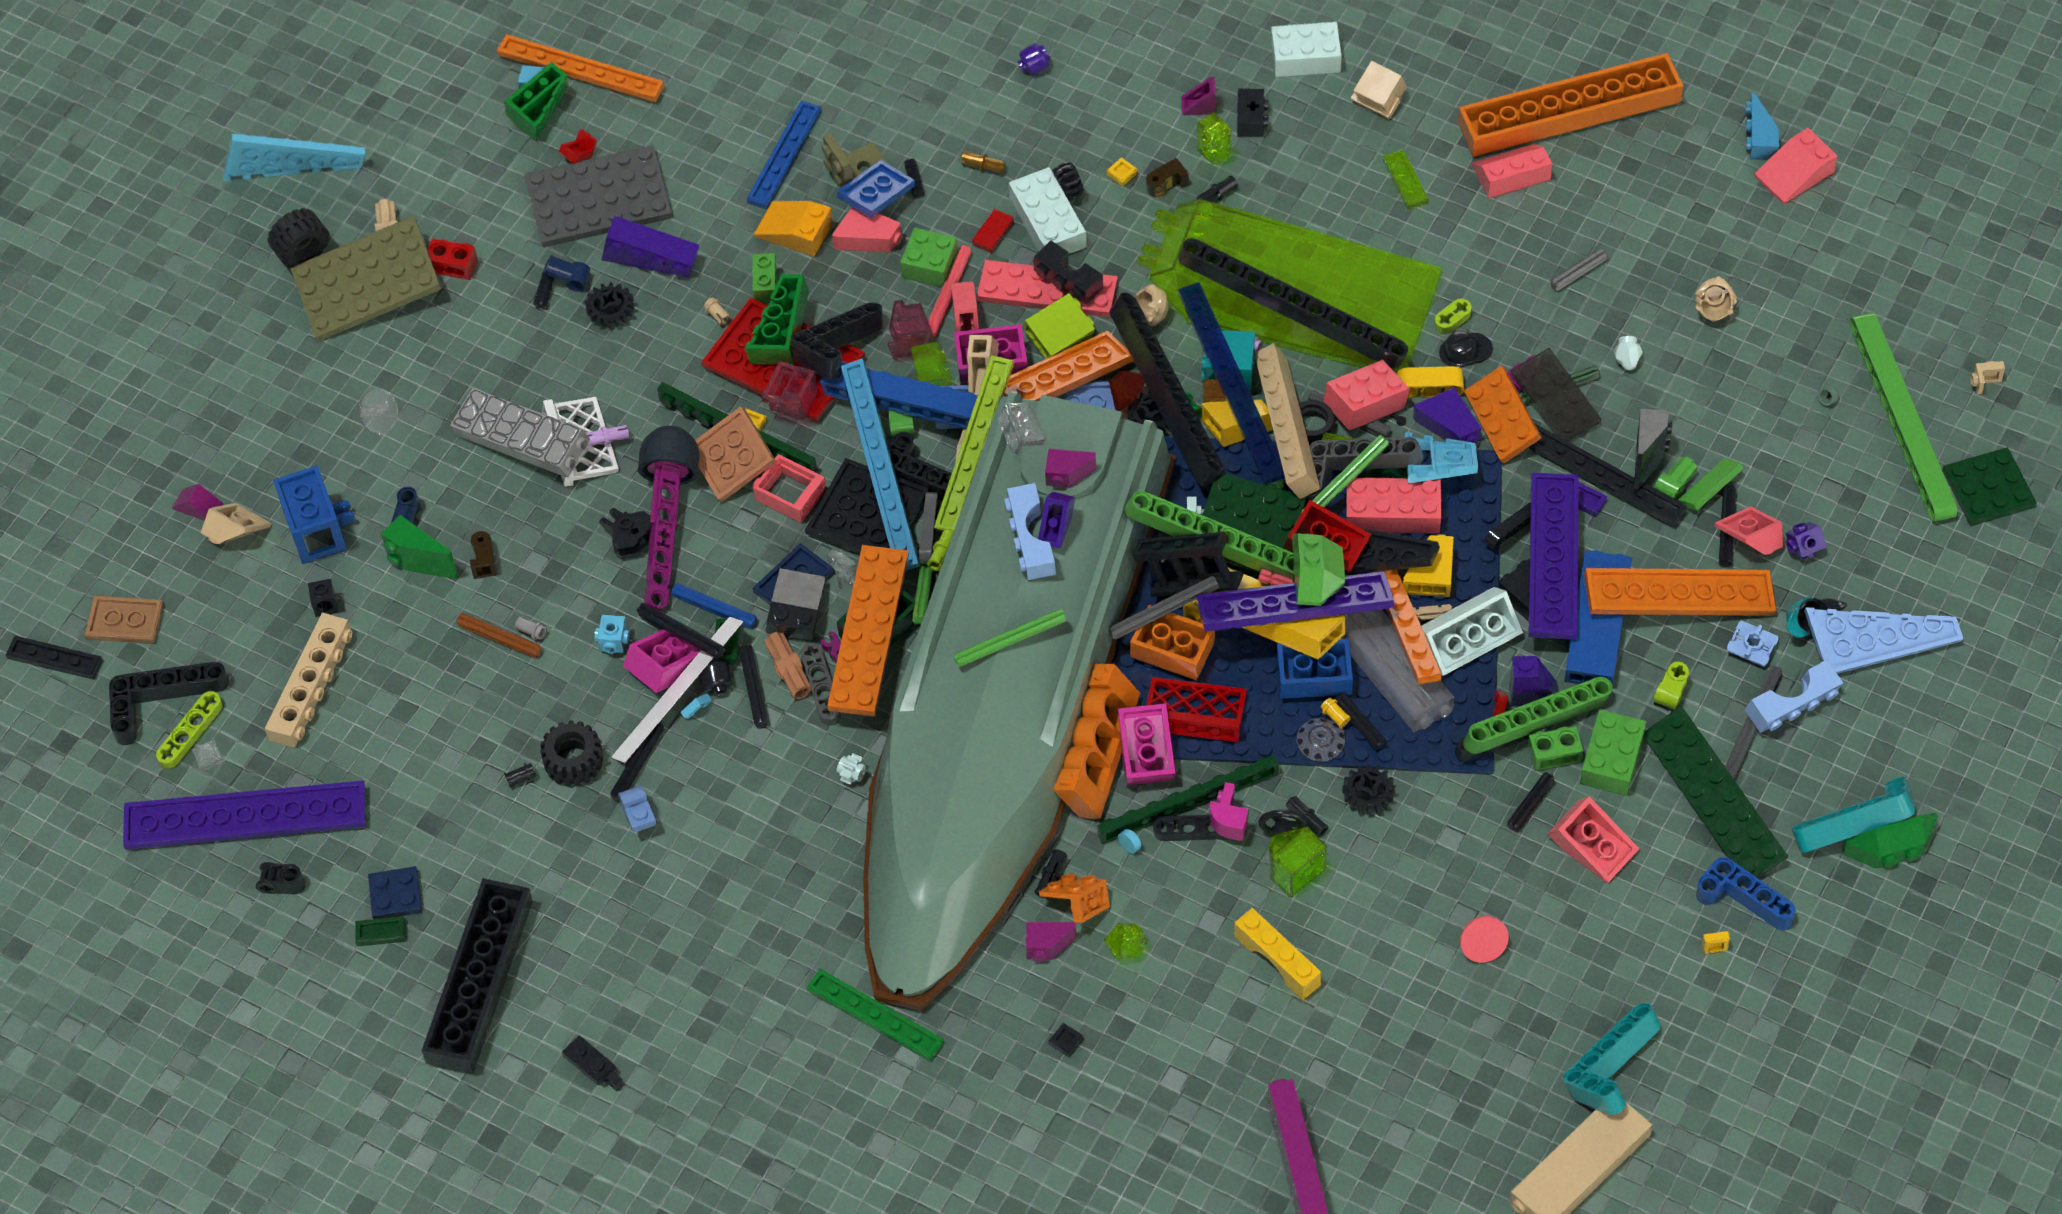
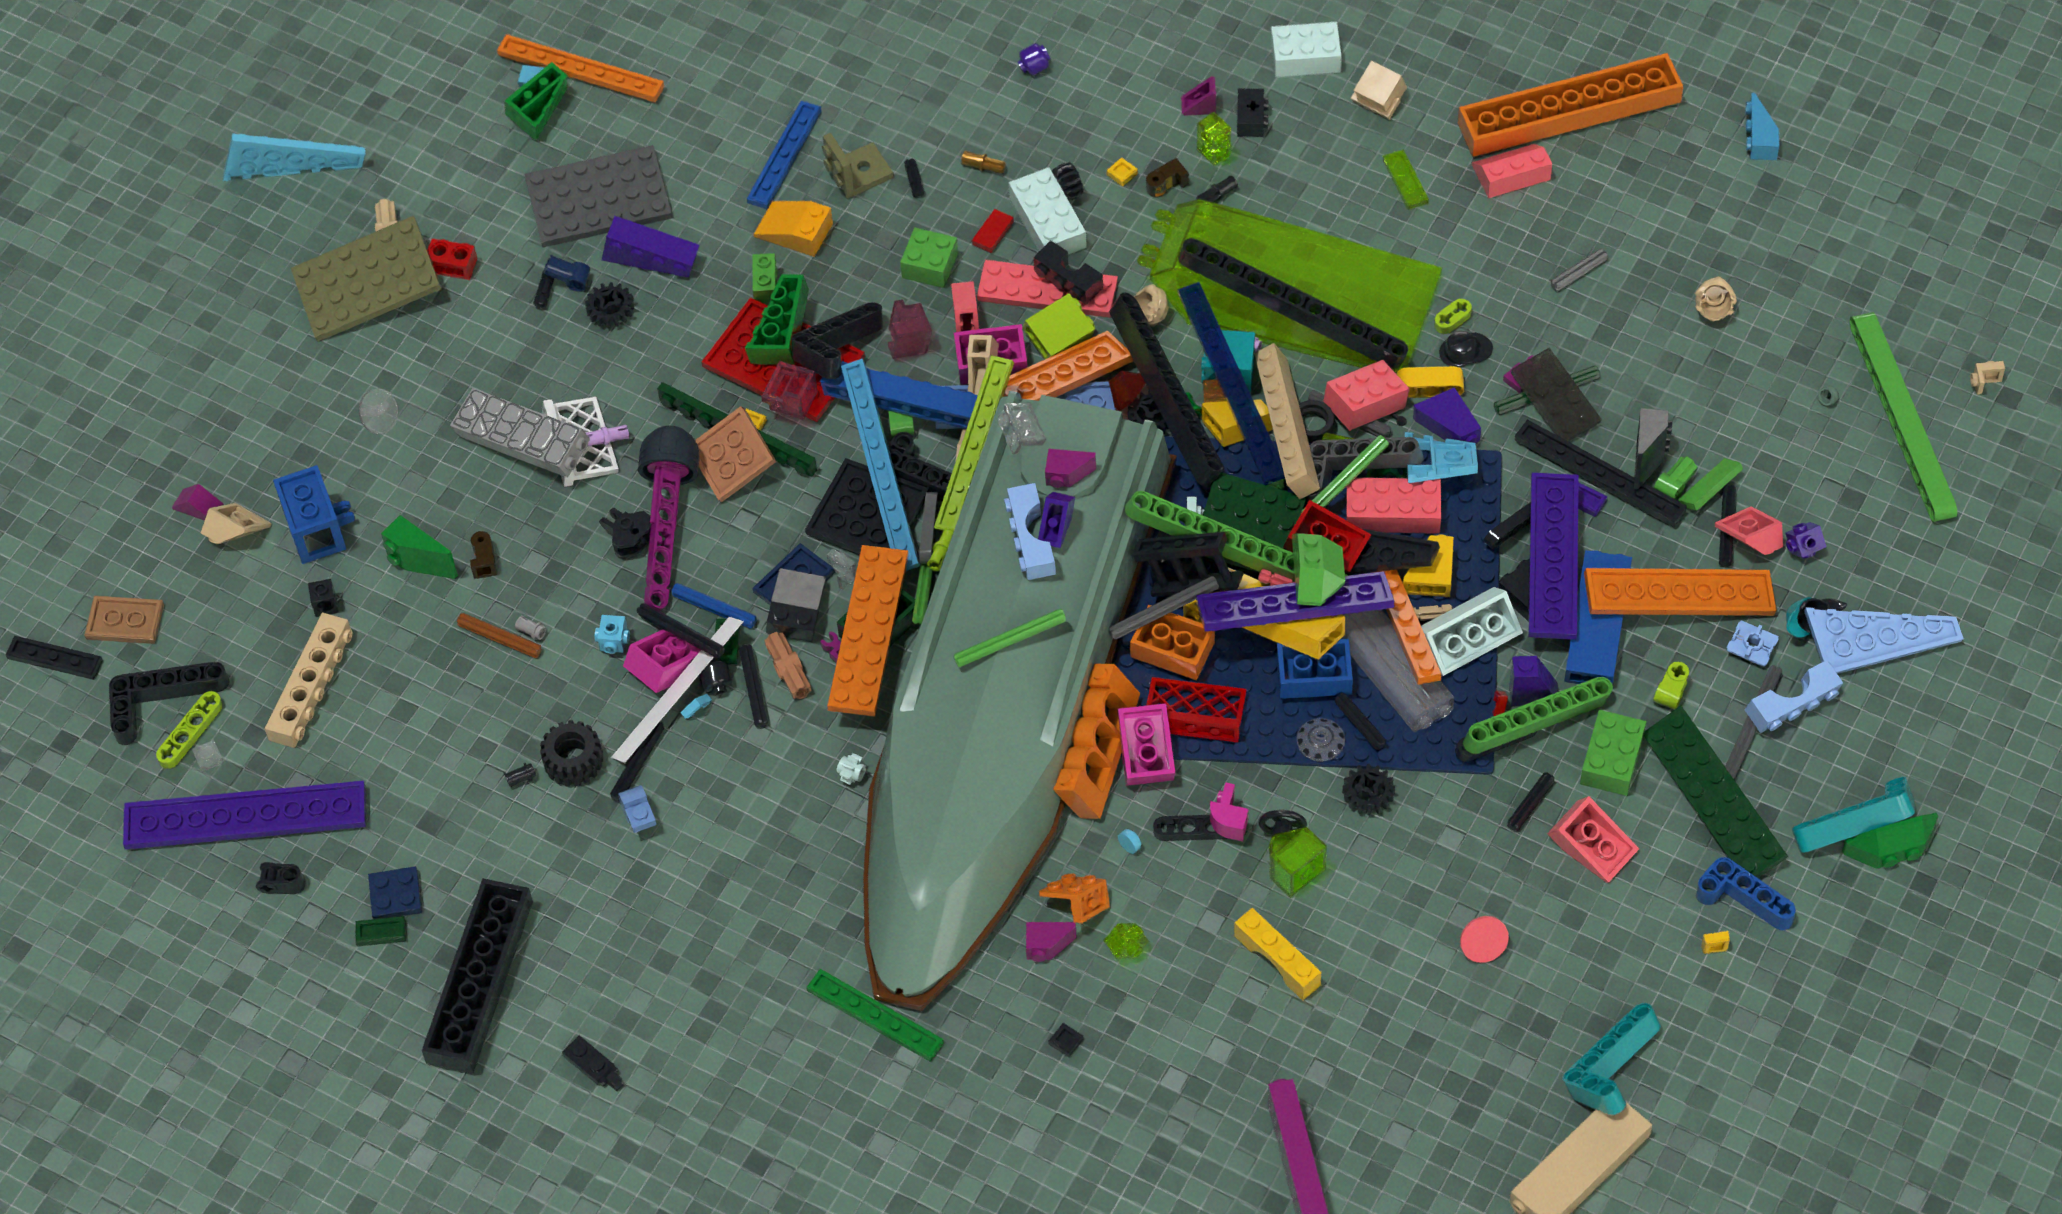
(298, 237): black tyre -> none
(407, 509): dark blue piece -> none
(579, 149): red bracket -> none
(713, 307): tan pin -> none
(799, 511): coral window -> none
(819, 683): dark grey beam -> none
(864, 233): coral slope -> none
(875, 188): blue plate -> none
(928, 364): clear neon green brick -> none
(946, 292): coral axle -> none
(1052, 871): black pin -> none
(1188, 799): dark green plate -> none
(1314, 823): black axle -> none
(1335, 712): yellow pin -> none
(1502, 414): orange plate -> none
(1557, 753): bright green brick -> none
(1628, 352): light aqua rock -> none
(1797, 166): coral slope -> none
(1989, 486): dark green plate -> none

